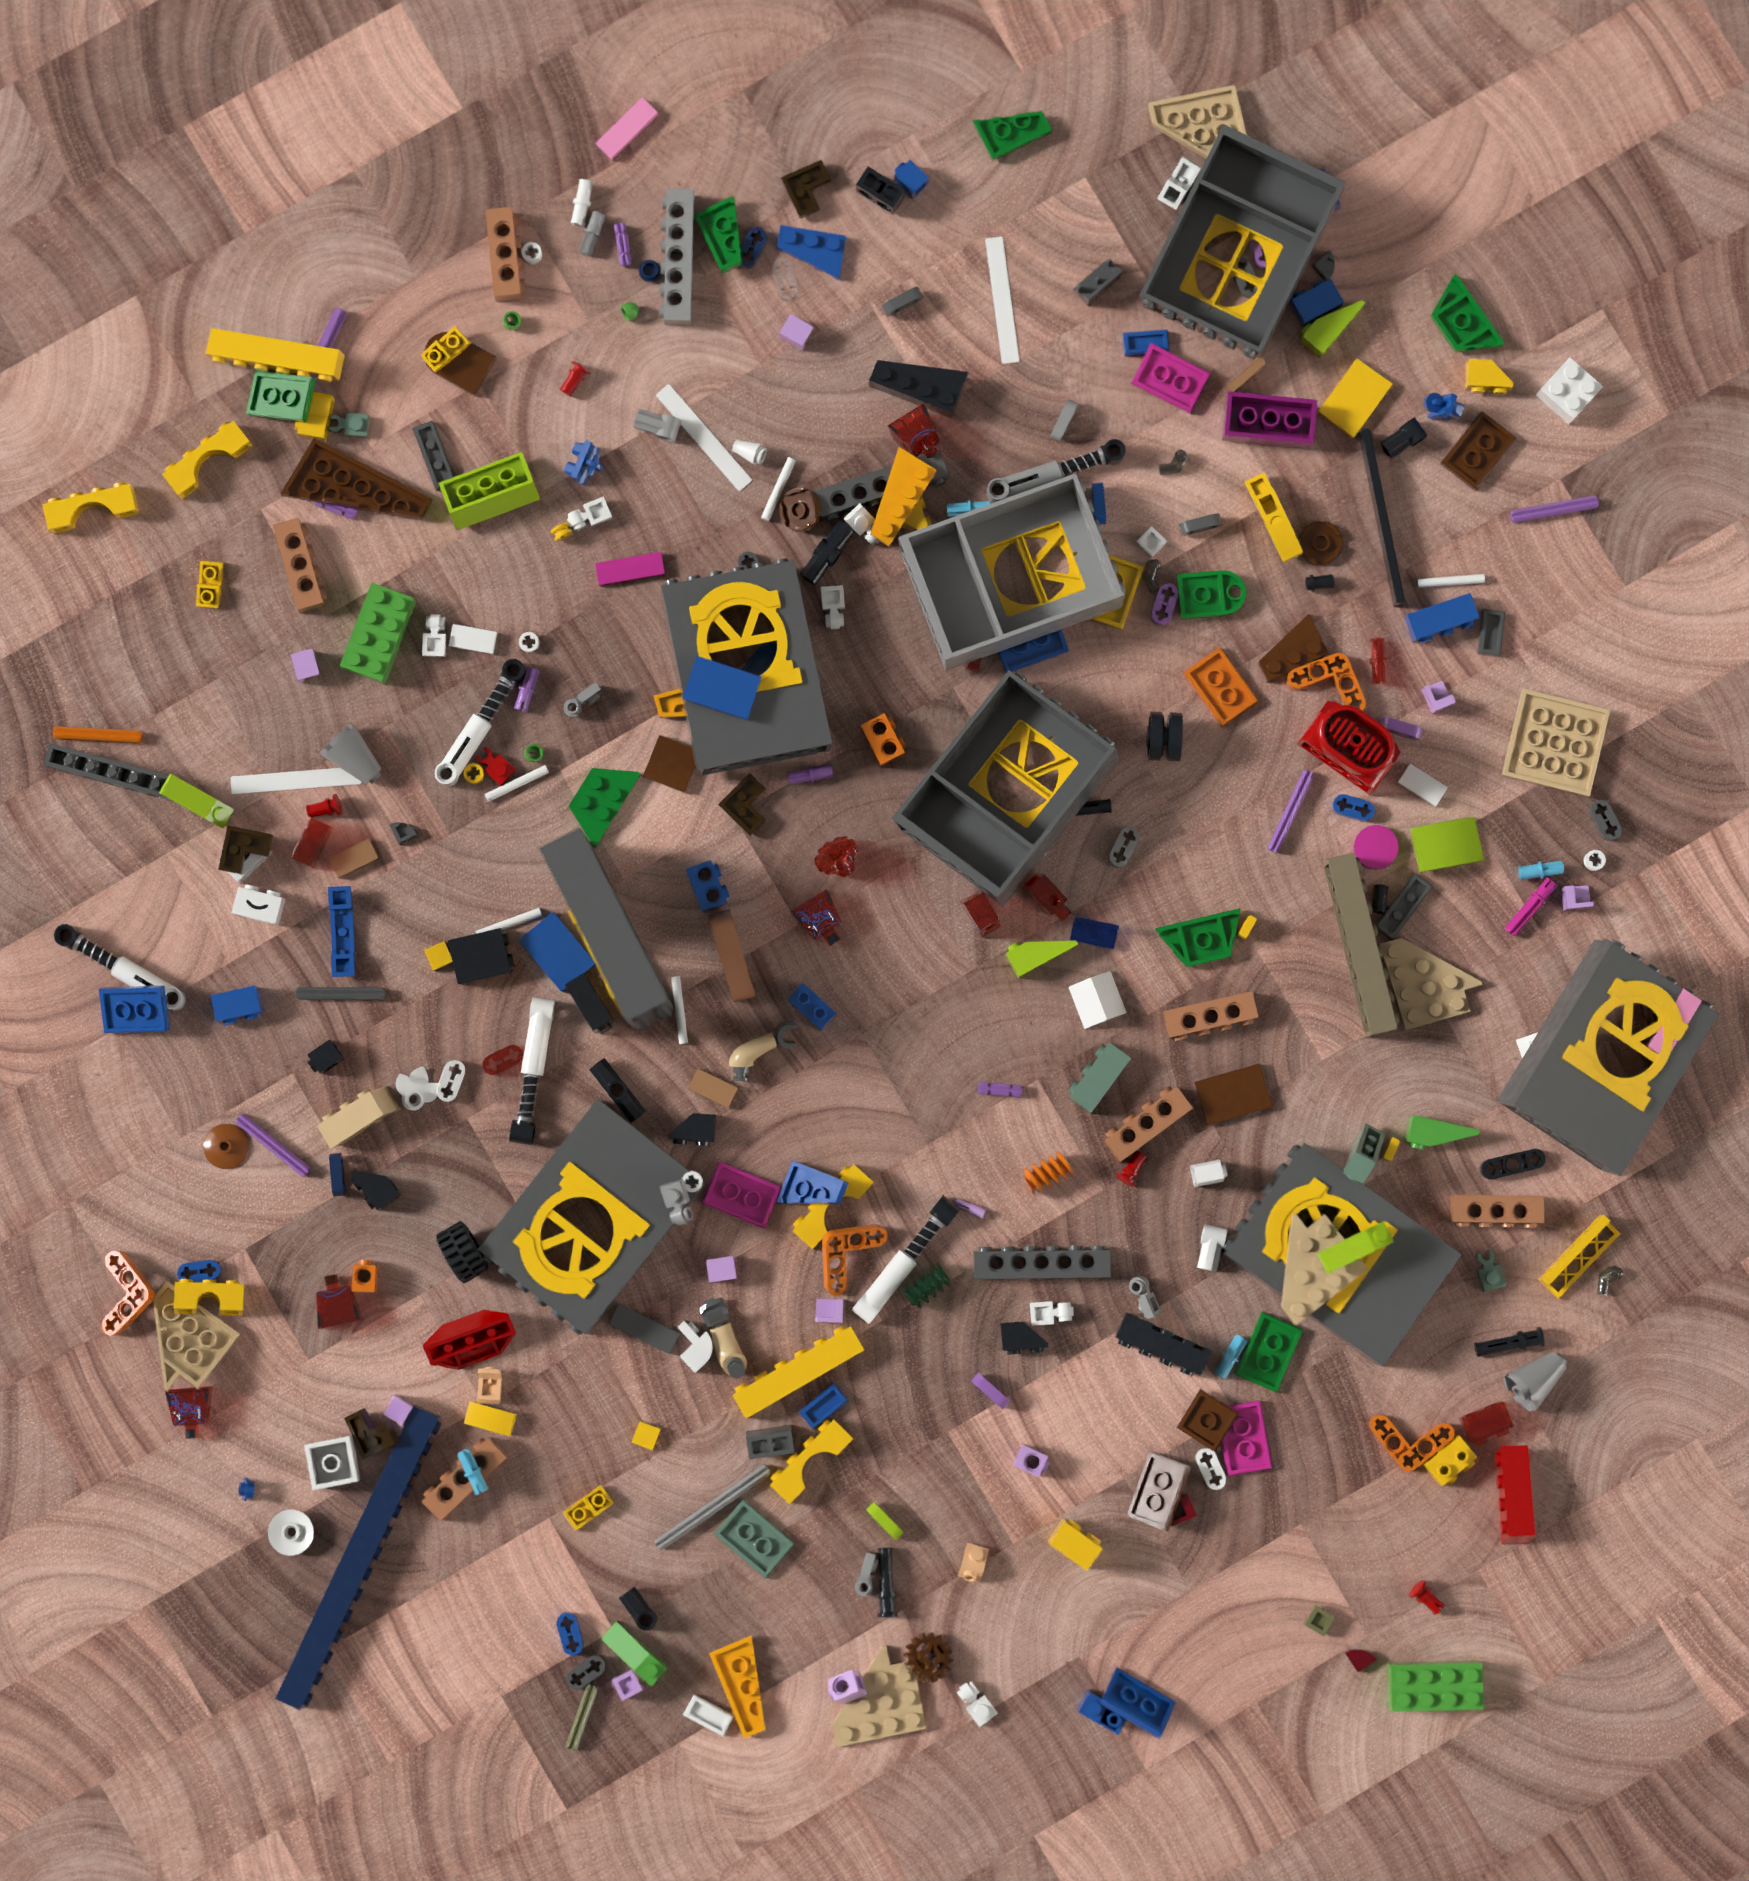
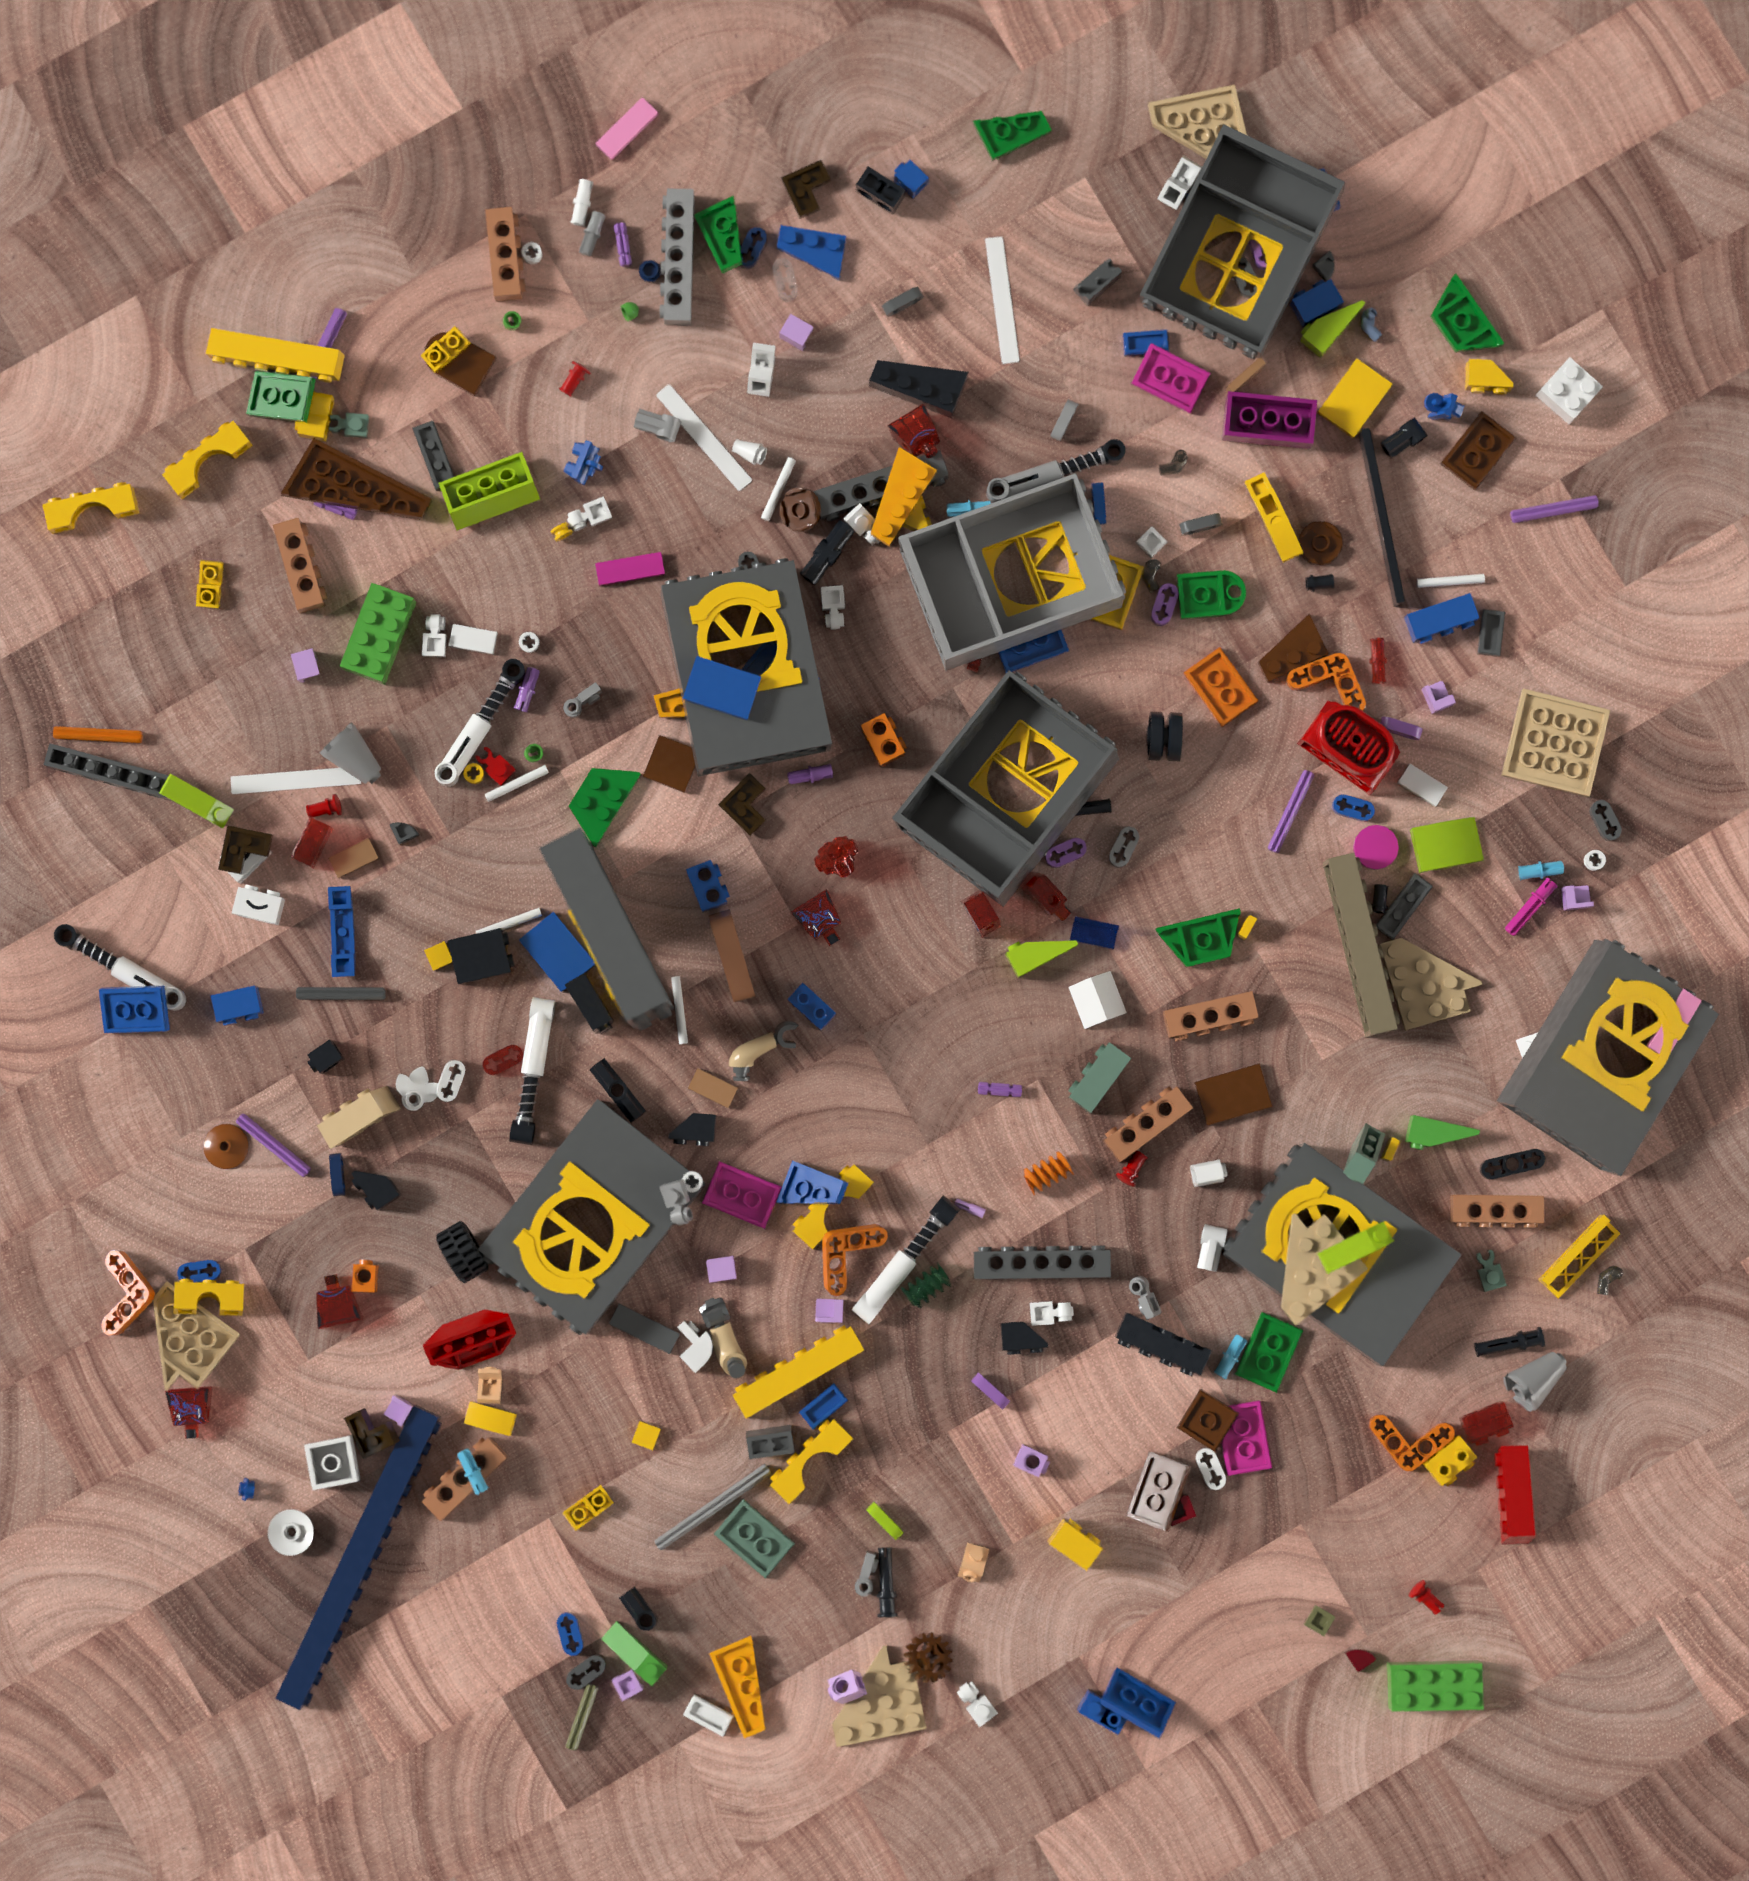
(761, 369): none -> white brick
(1063, 847): none -> medium lavender beam
(1368, 322): none -> sand blue arm

